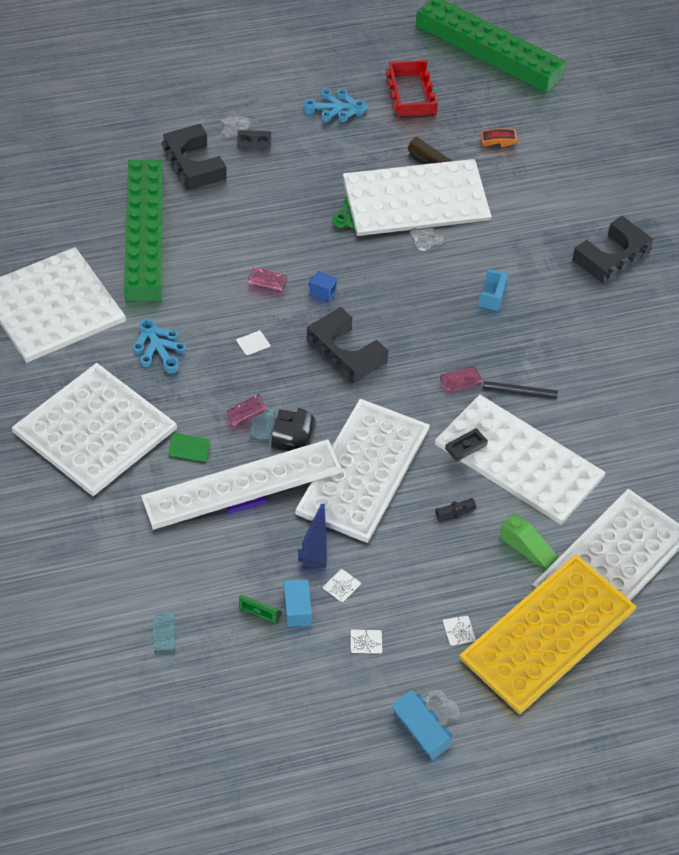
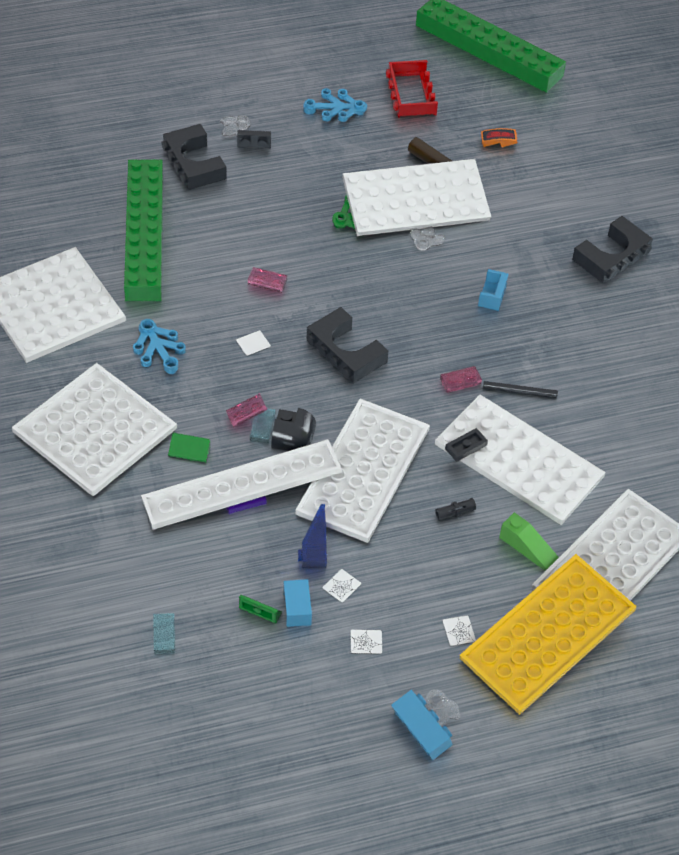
(323, 286): blue brick -> none

